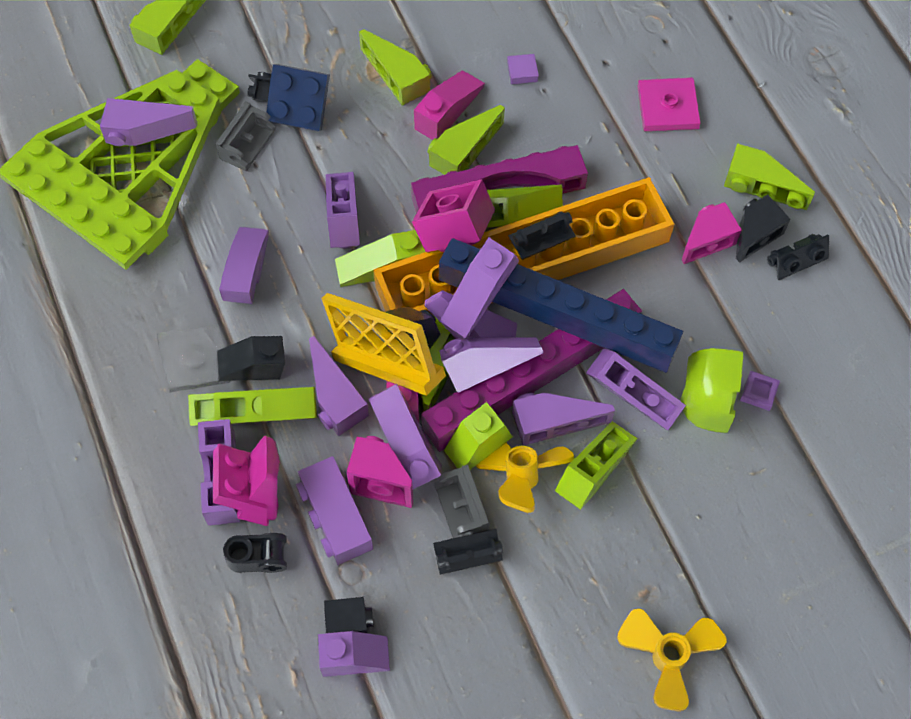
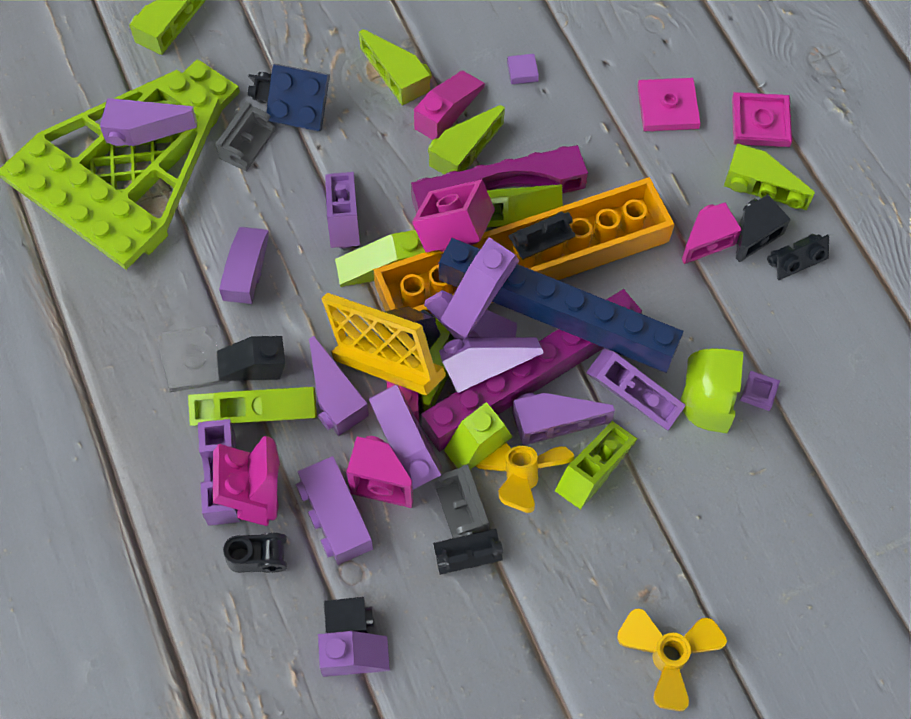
(761, 119): none -> dark pink plate

